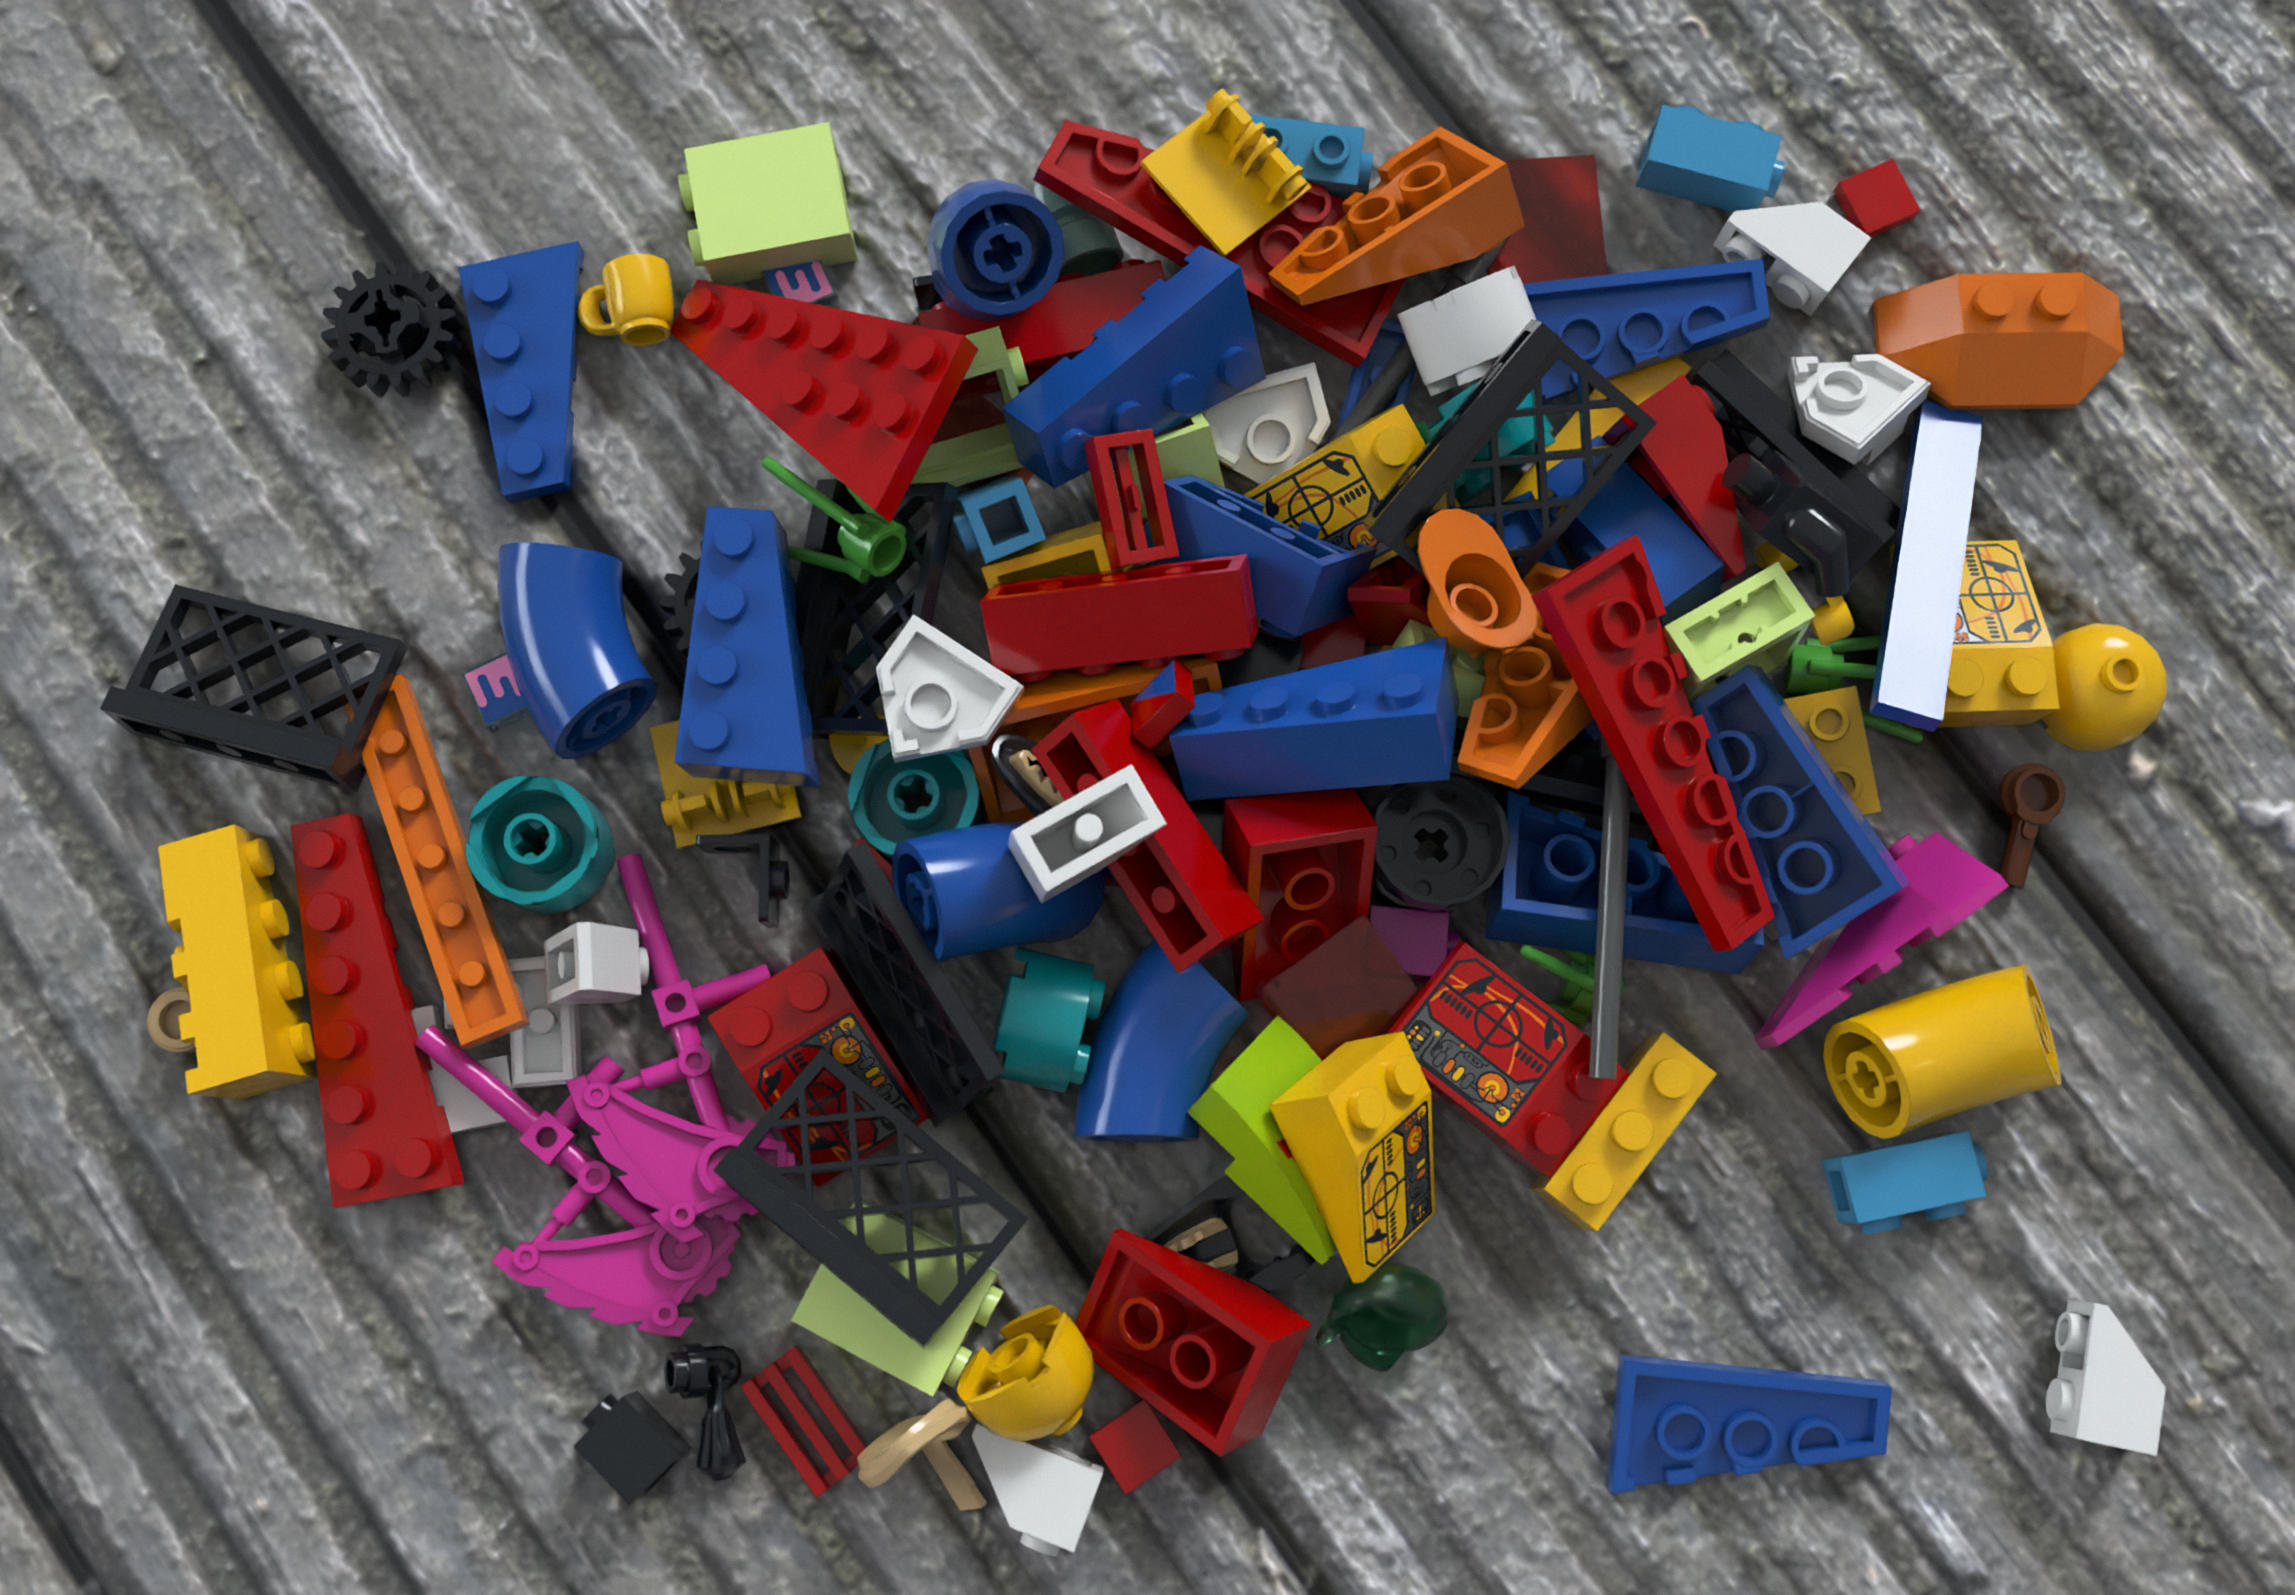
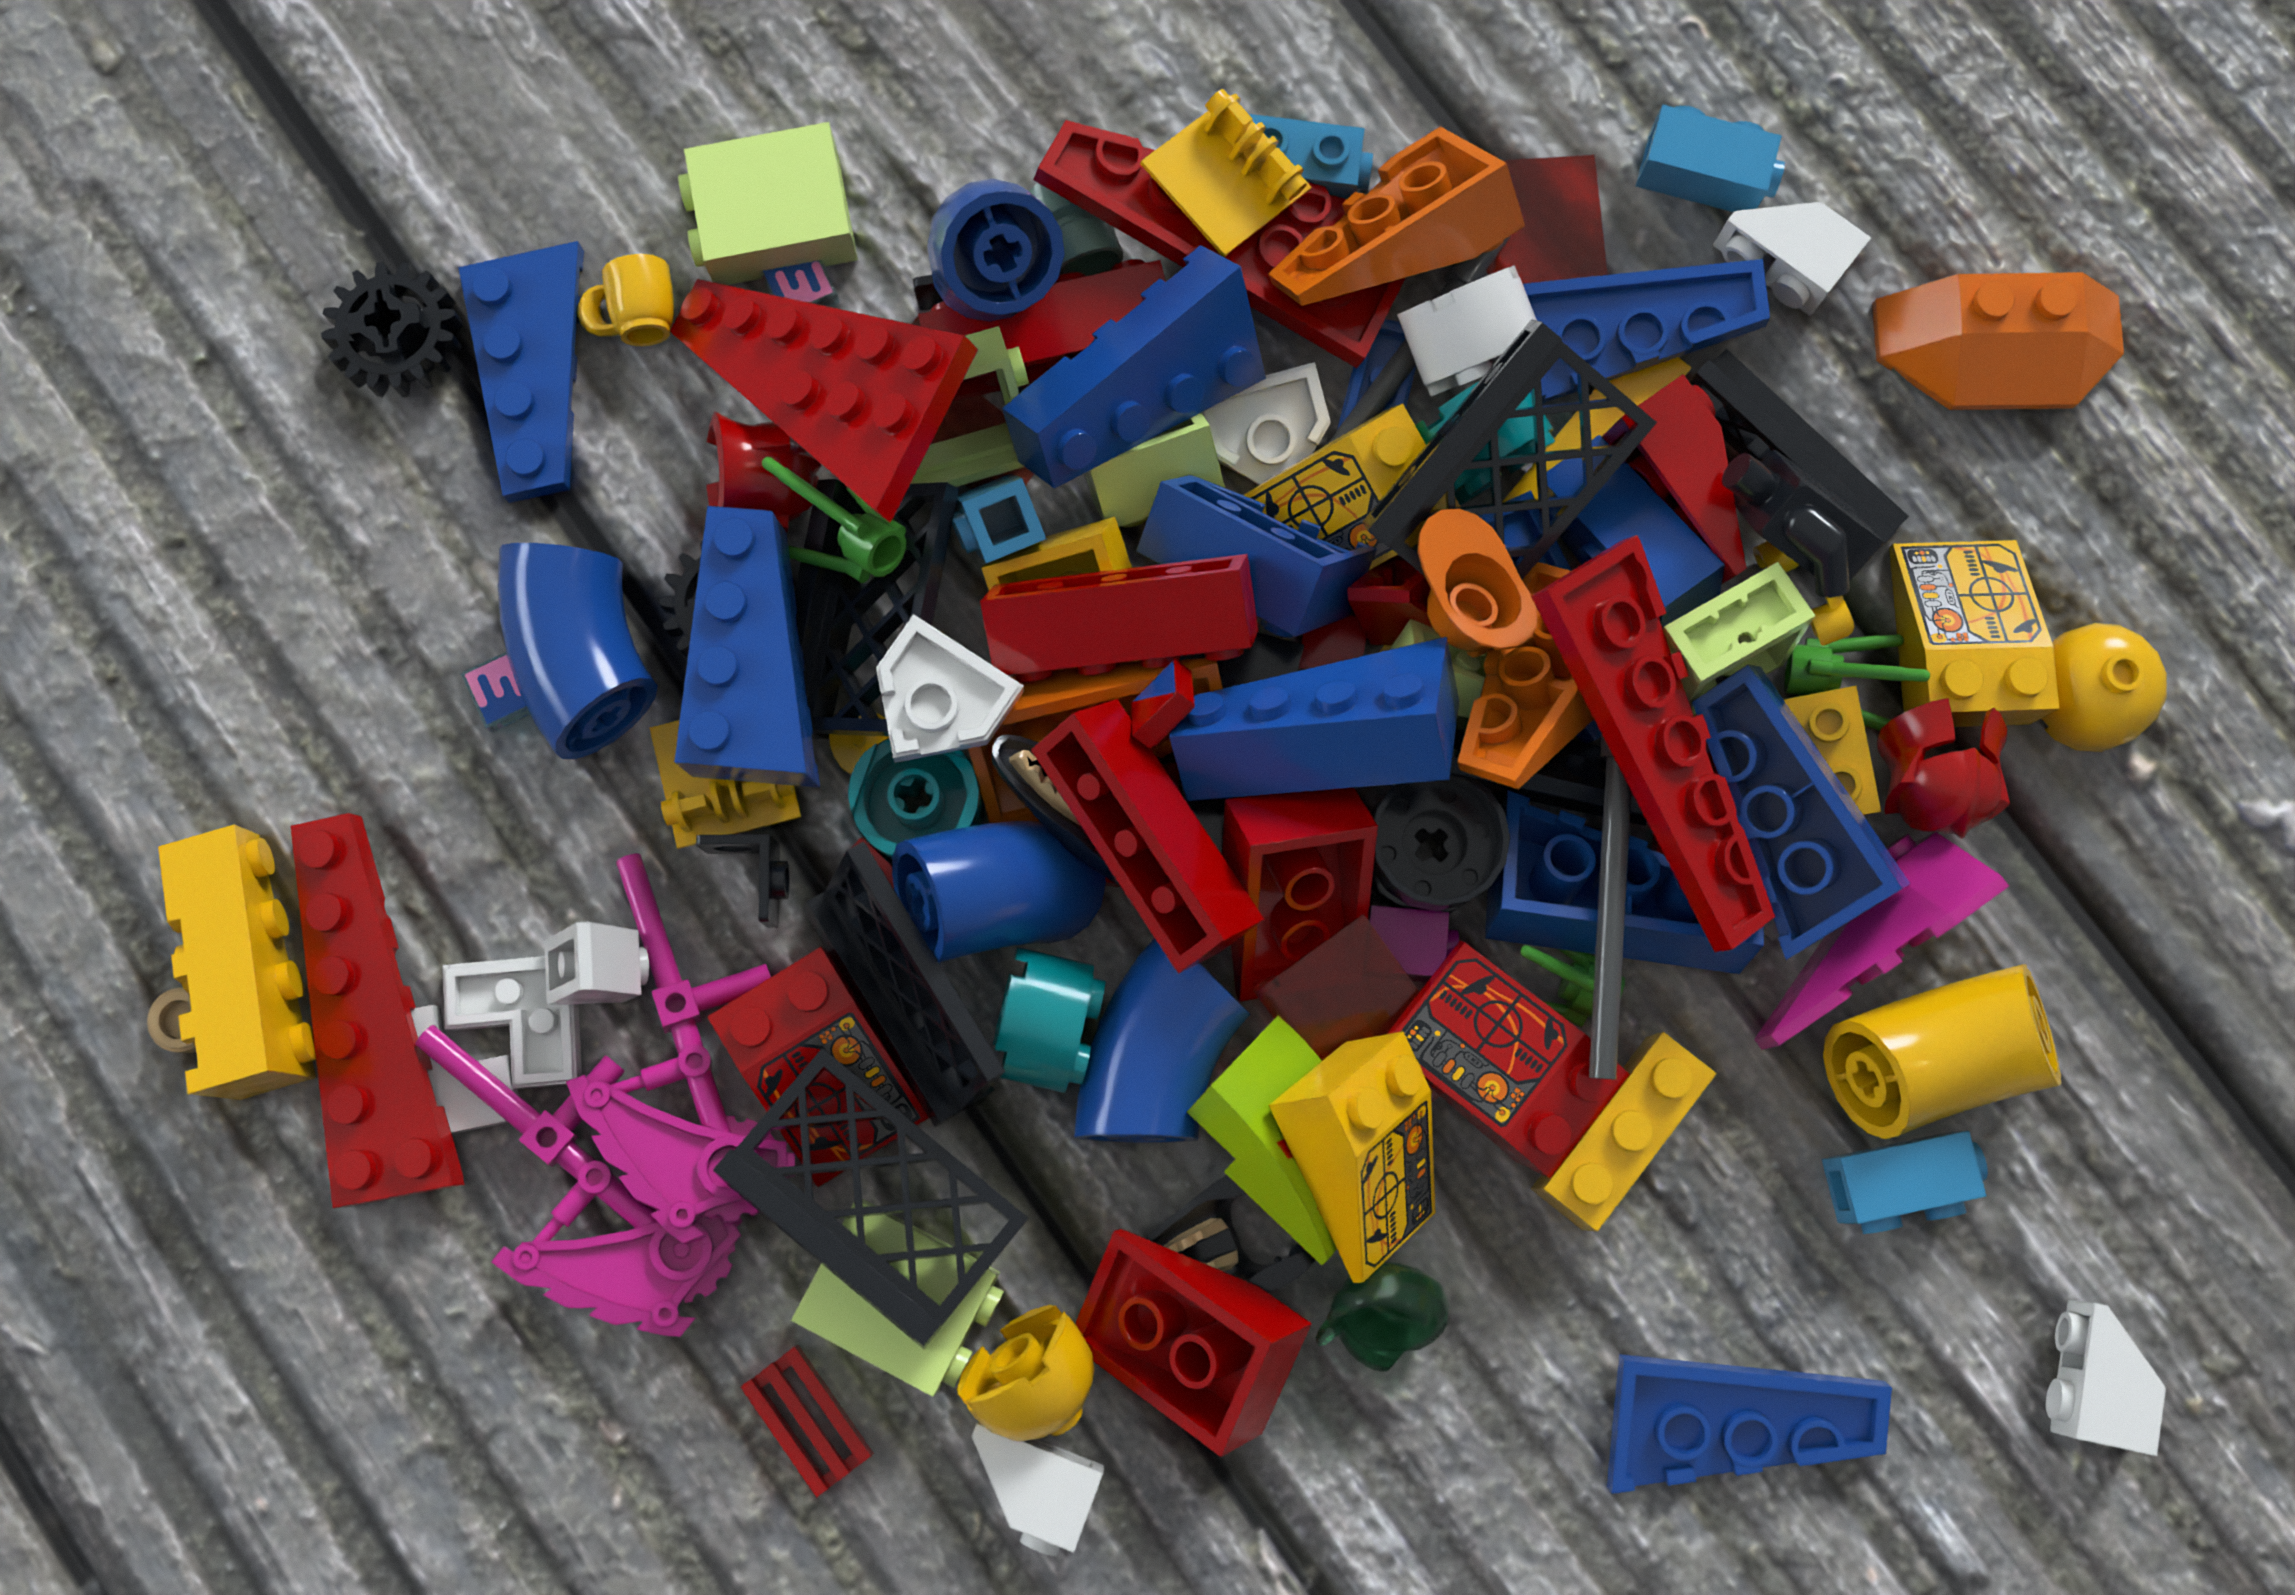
(248, 738): black fence -> none
(437, 874): orange plate -> none
(504, 847): teal brick -> none
(630, 1444): black brick -> none
(688, 1375): black piece -> none
(743, 479): none -> red helmet
(927, 1433): tan piece -> none
(1085, 833): white slope -> none
(1108, 502): red tile -> none
(1135, 1446): red tile -> none
(1854, 404): white plate -> none
(1877, 199): red tile -> none
(1927, 568): tile -> none
(1950, 789): none -> red helmet
(2030, 797): reddish brown plate -> none

